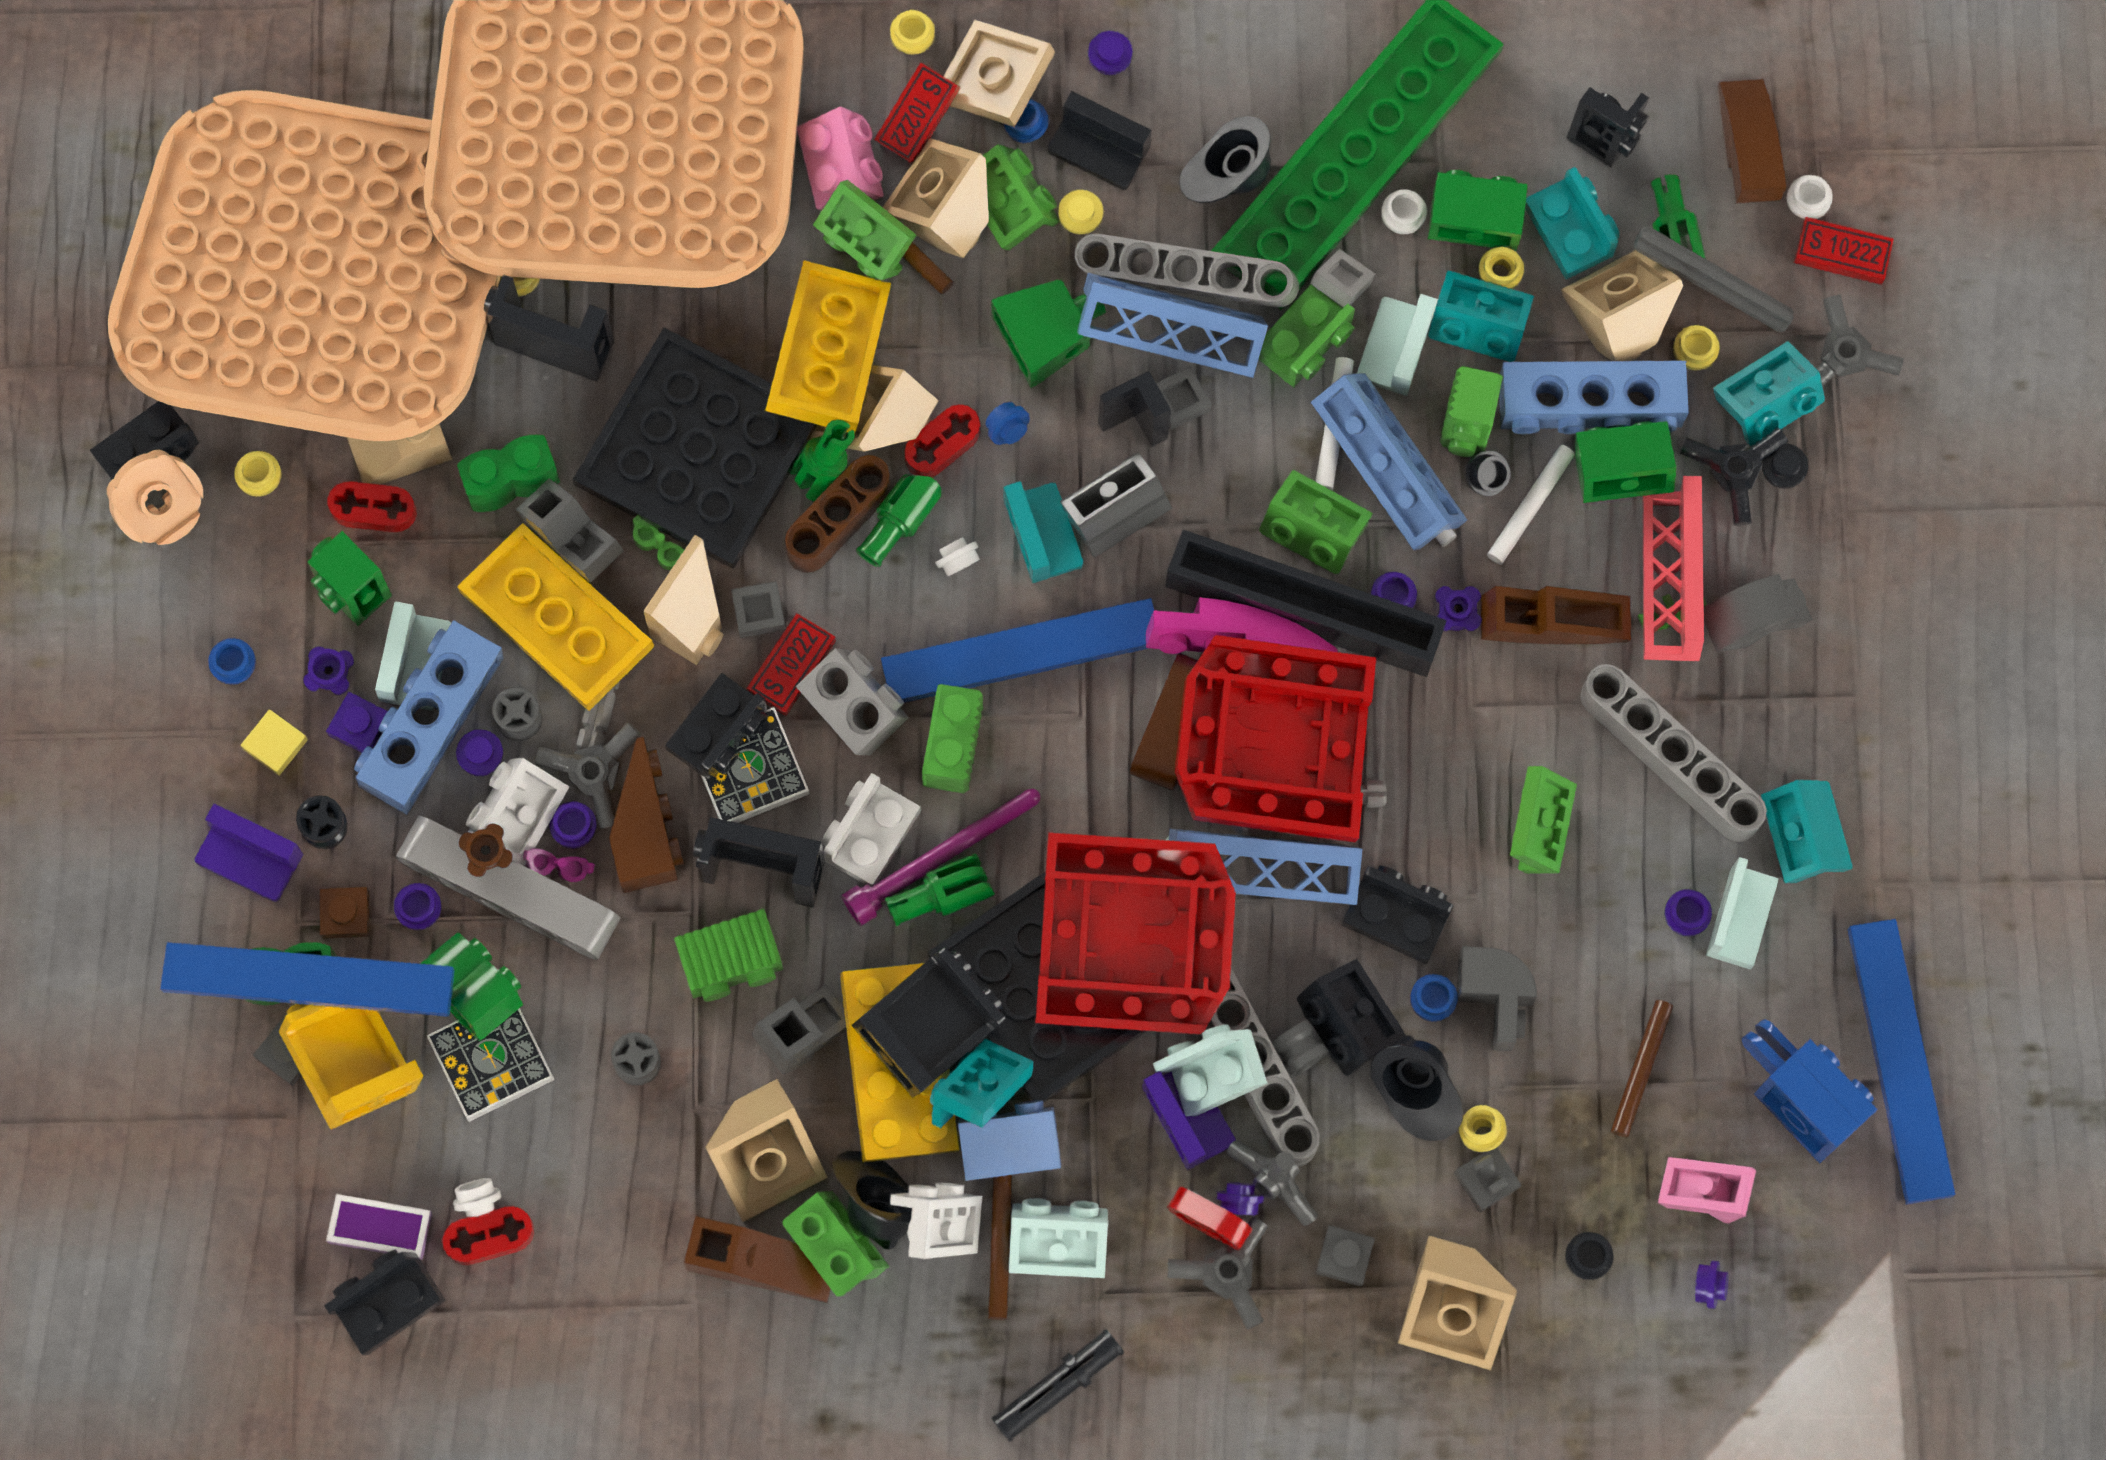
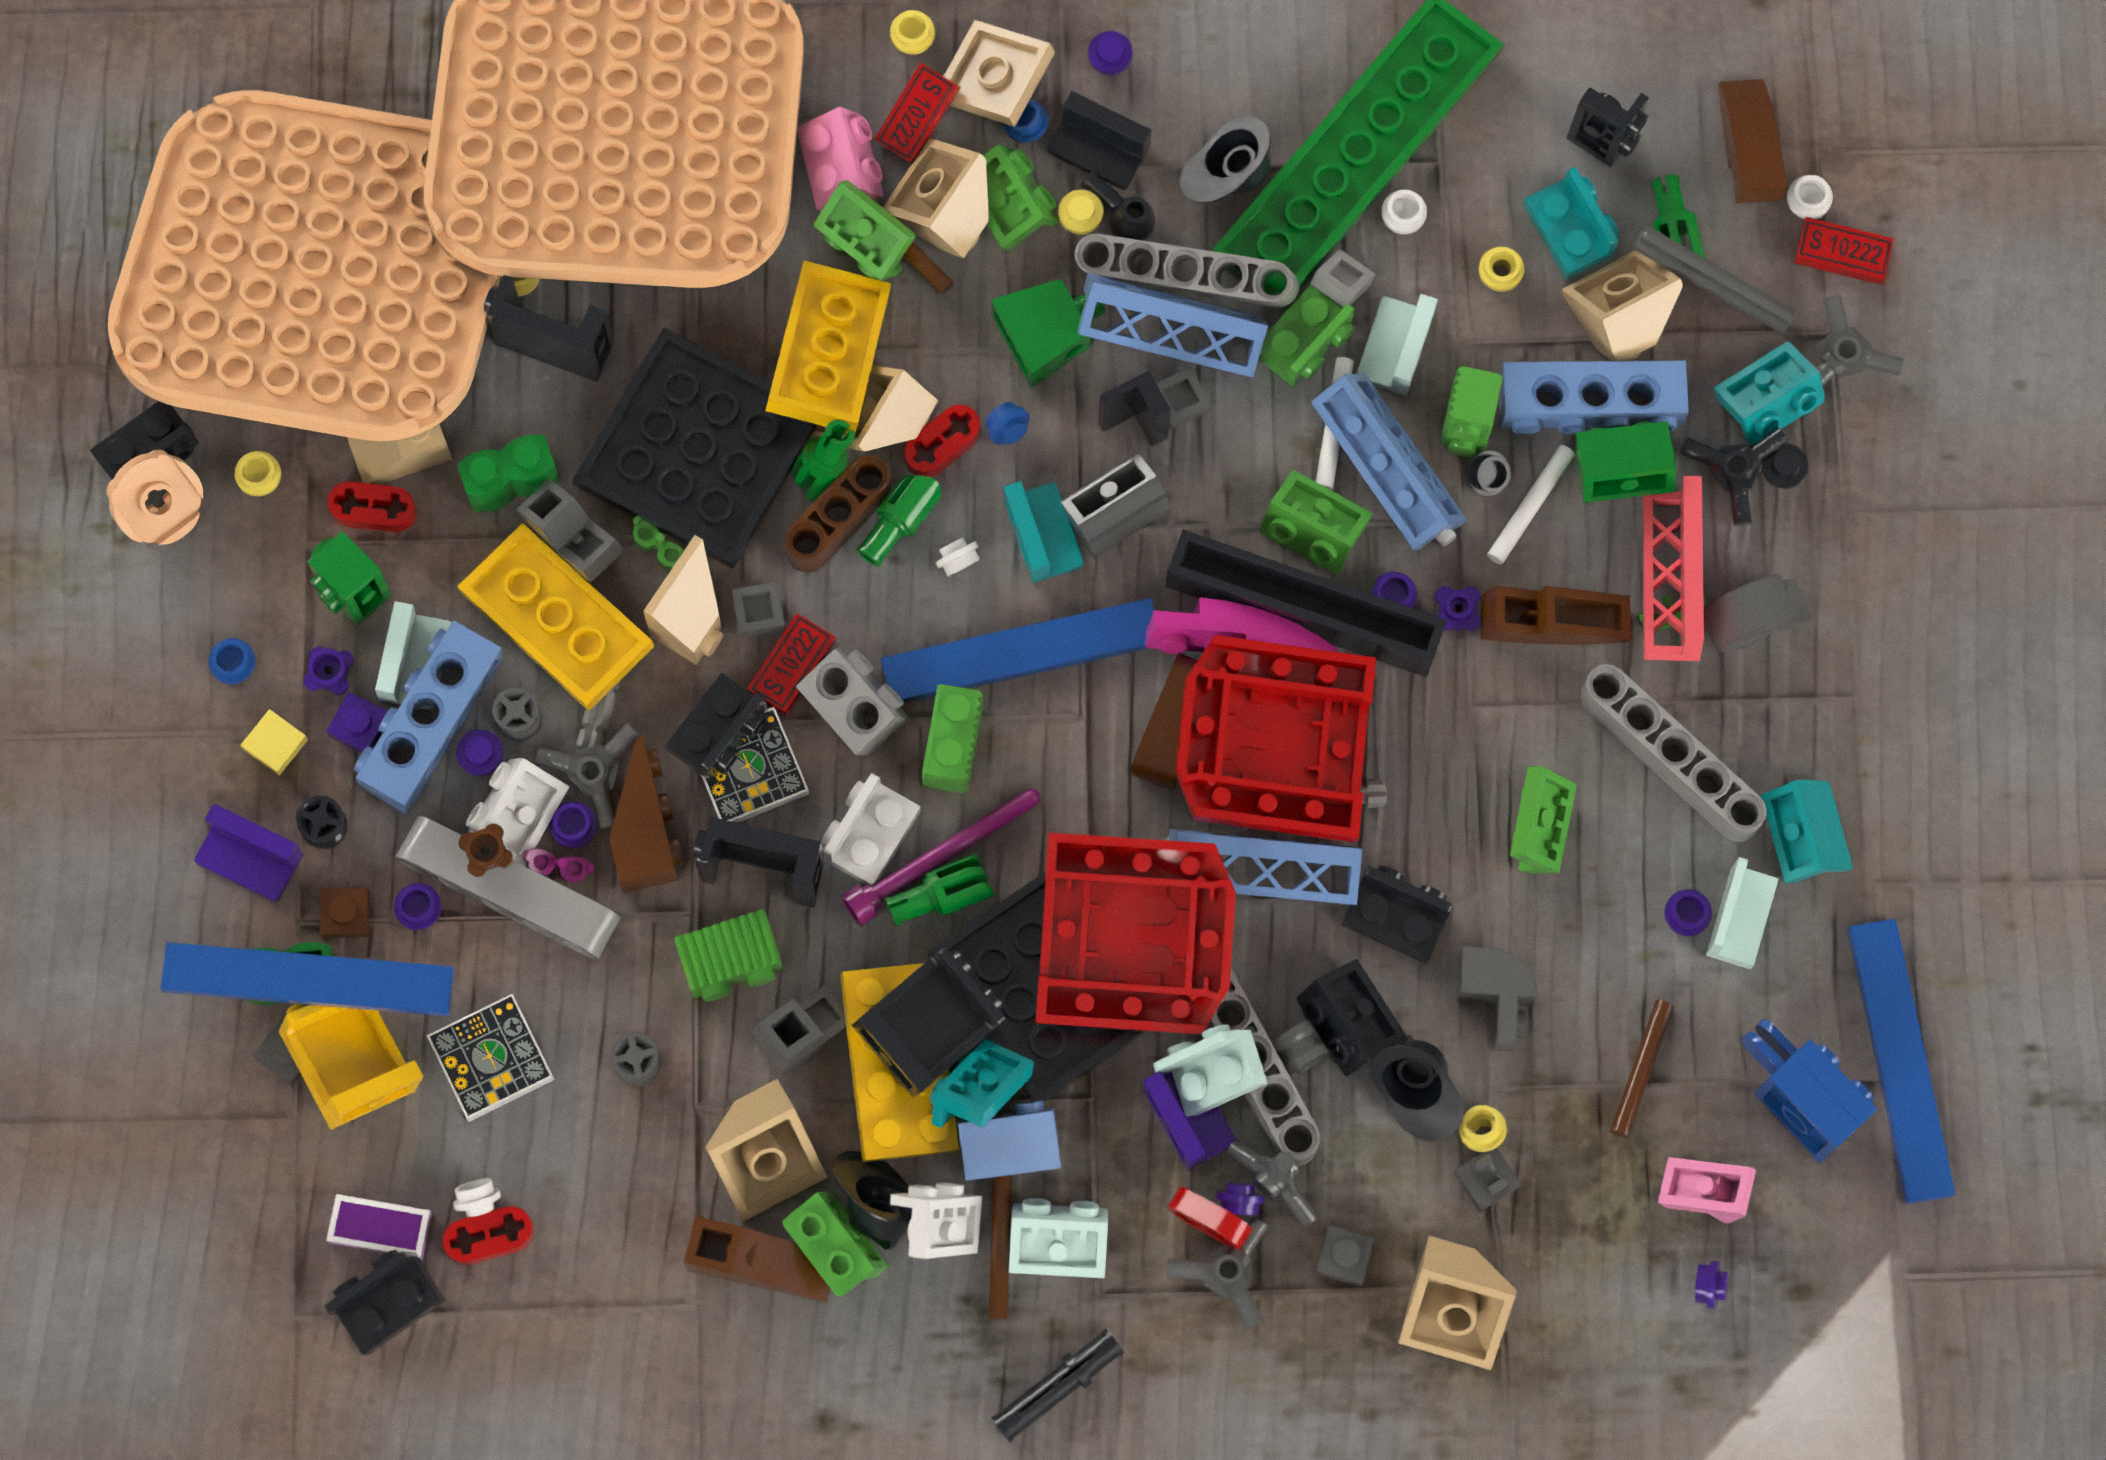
(480, 991): green brick -> none
(1120, 222): none -> black bar
(1433, 997): blue plate -> none
(1477, 210): green brick -> none
(1480, 316): teal bracket -> none
(1589, 1256): black plate -> none
(1697, 347): light yellow plate -> none

